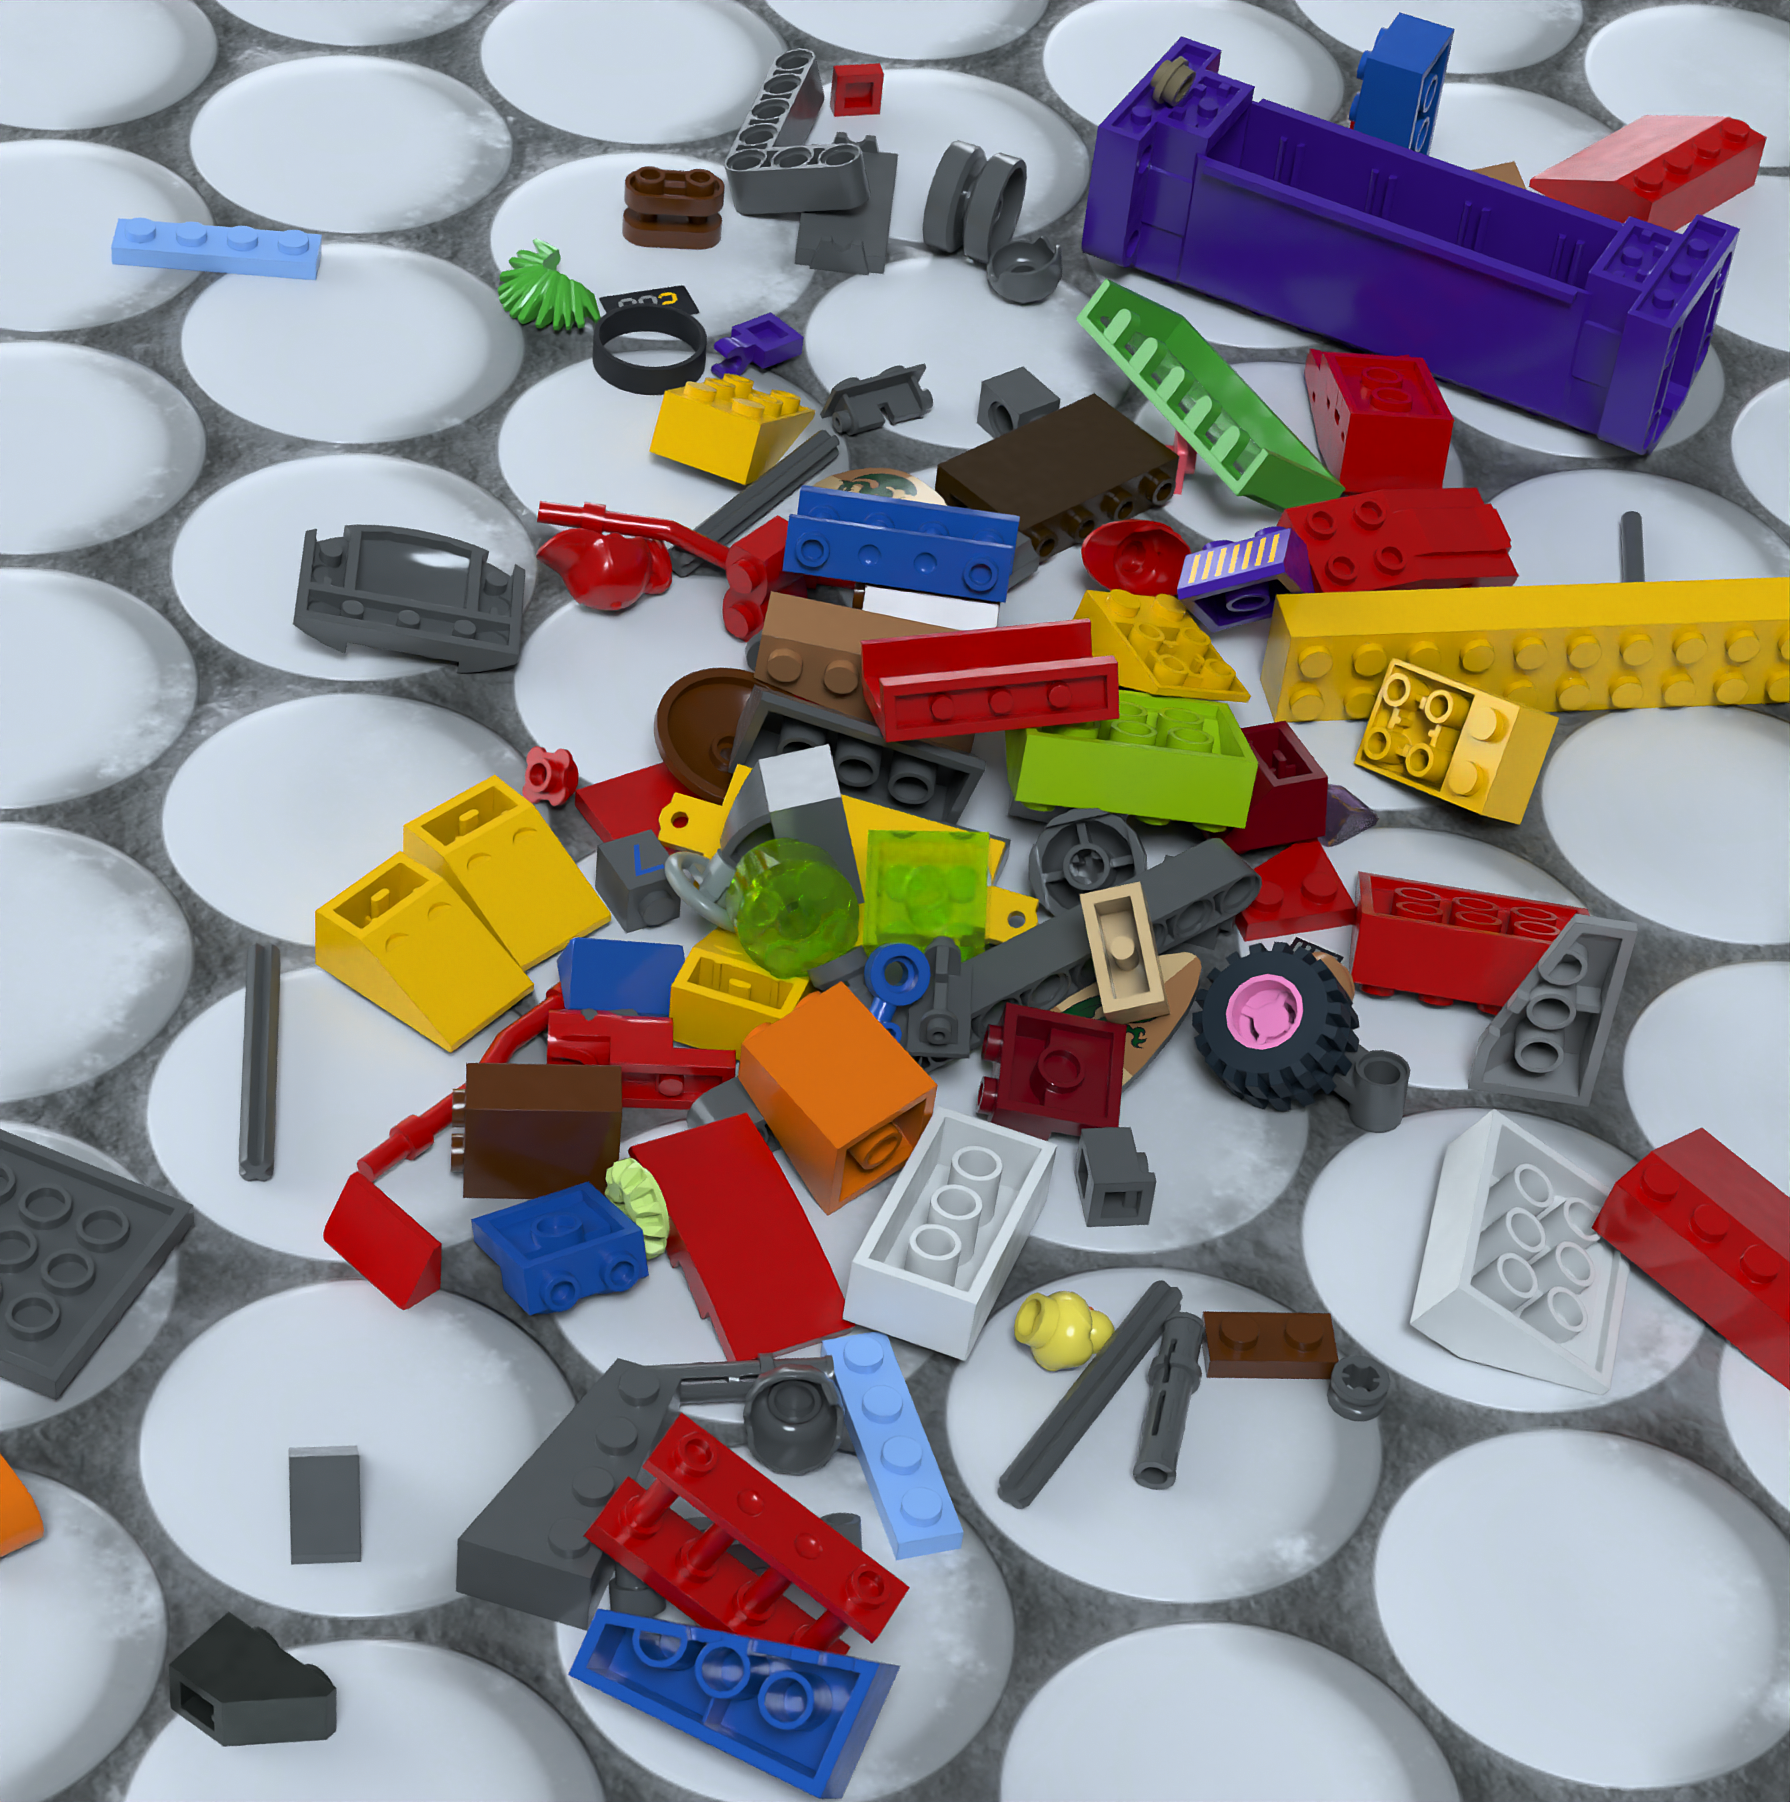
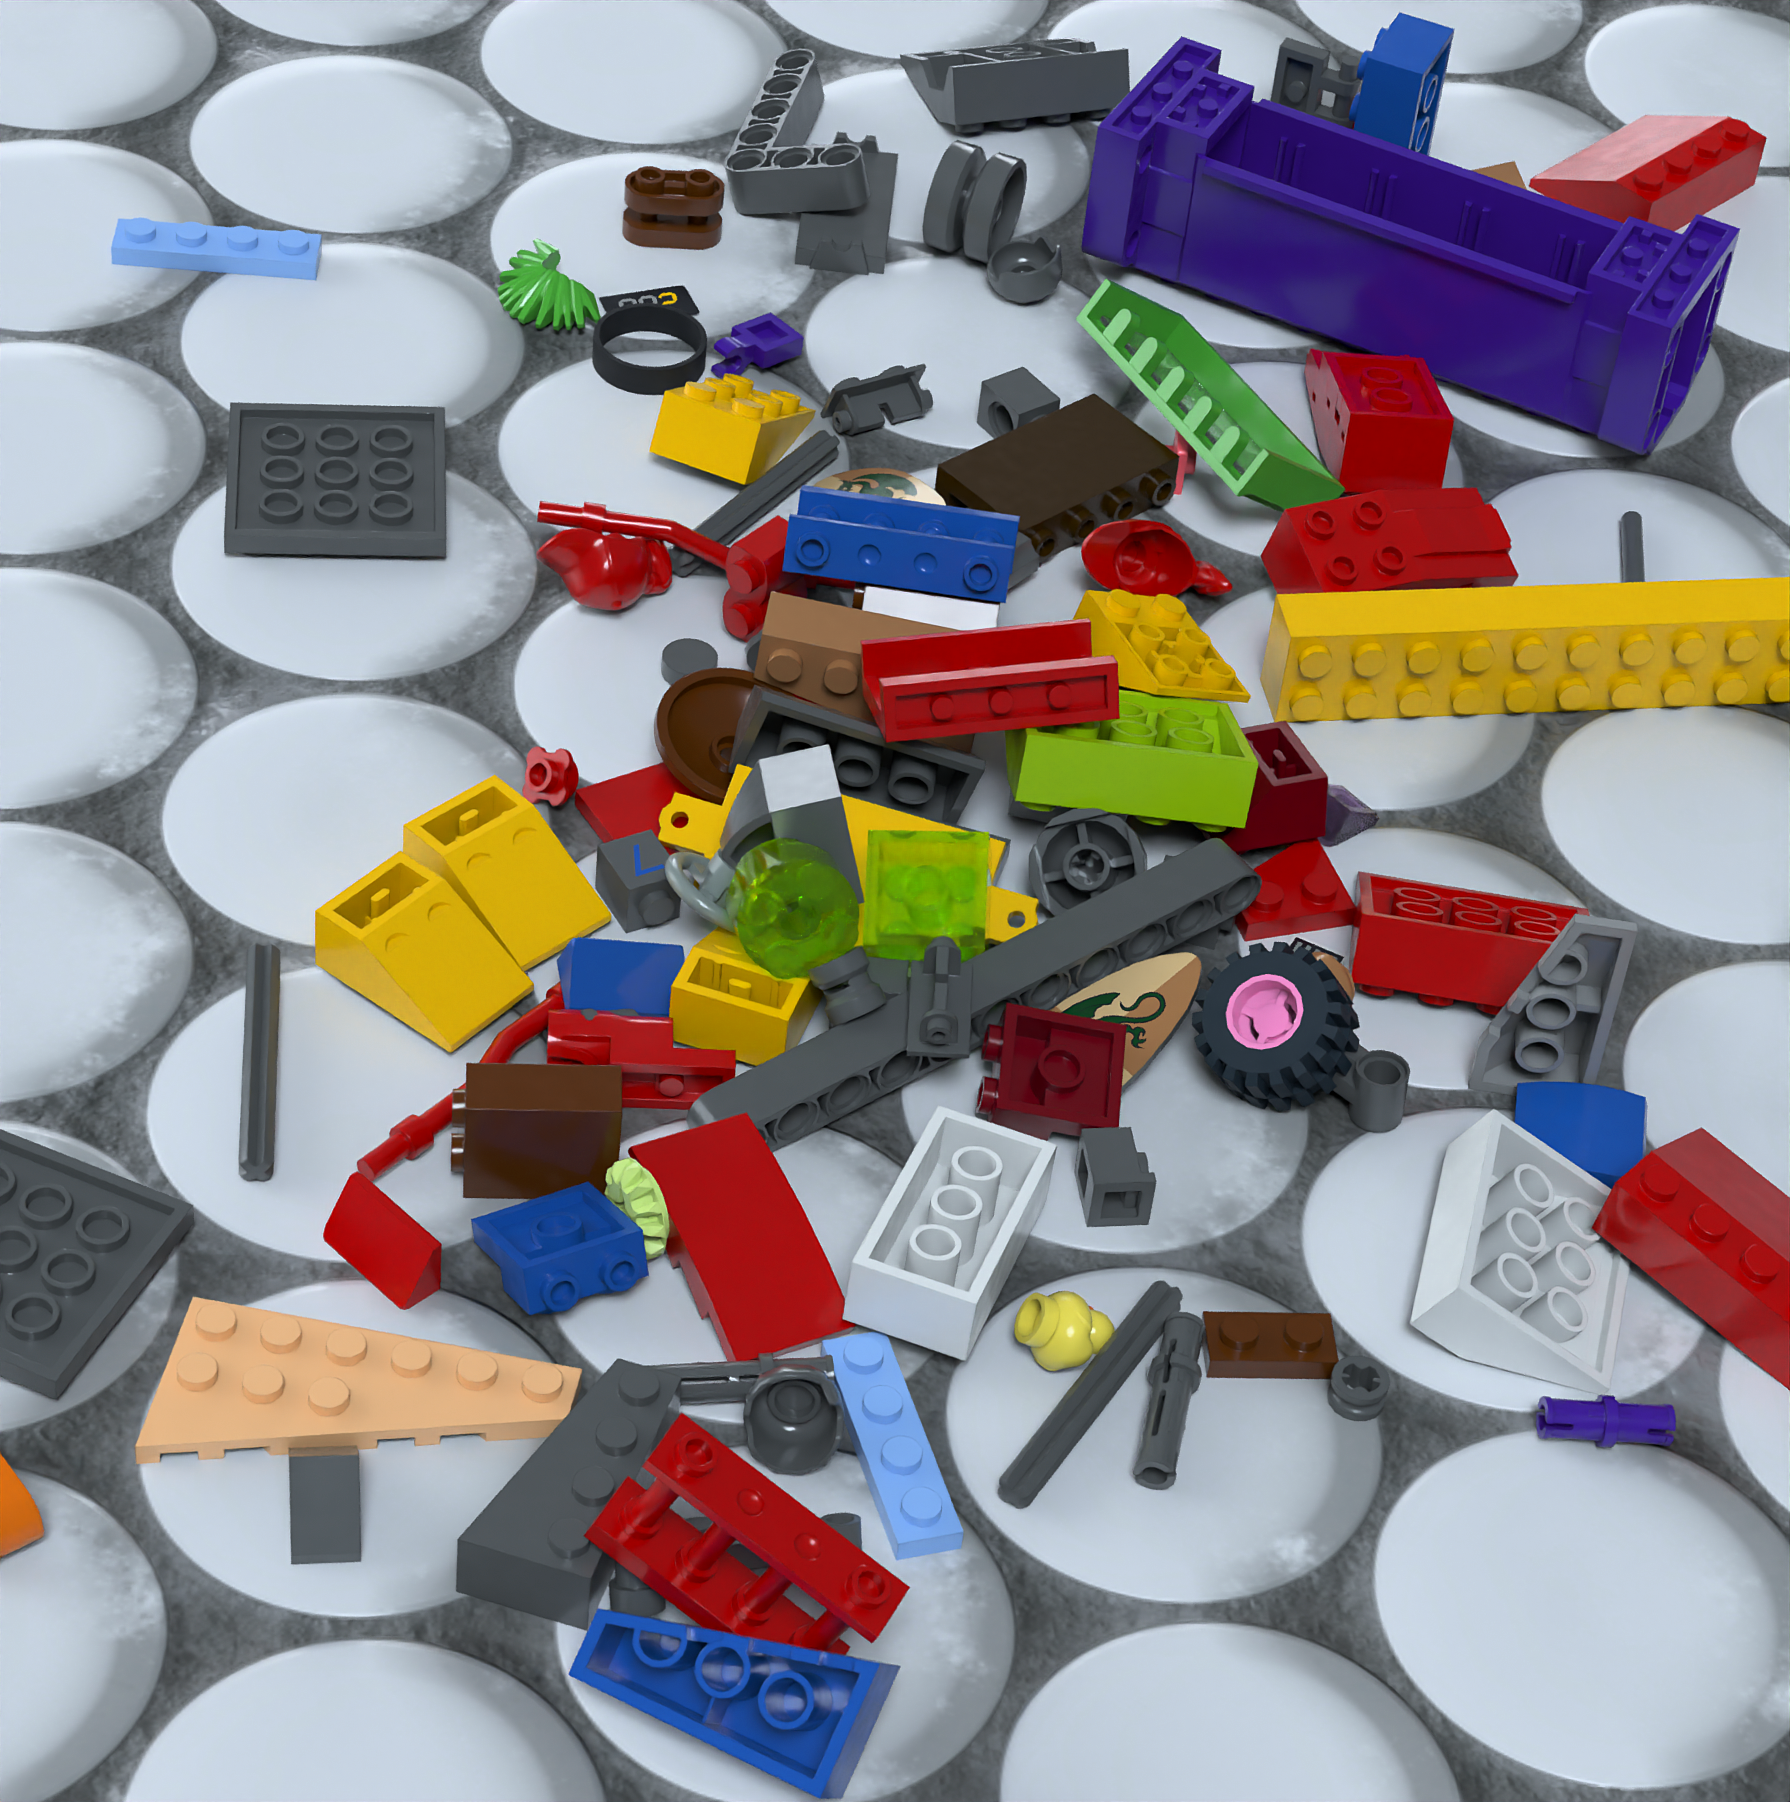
(249, 1689): pearl dark grey slope -> none
(308, 1382): none -> light nougat wing
(336, 480): none -> dark grey plate
(410, 596): dark grey slope -> none
(685, 657): none -> dark grey tile
(837, 1094): orange slope -> none
(856, 89): red plate -> none
(908, 990): blue plate -> none
(1019, 82): none -> dark grey piece
(1124, 953): tan brick -> none
(1172, 81): dark tan plate -> none
(1239, 580): dark purple slope -> none
(1304, 75): none -> dark grey plate
(1456, 741): yellow slope -> none
(1587, 1124): none -> blue slope
(1605, 1421): none -> dark purple pin

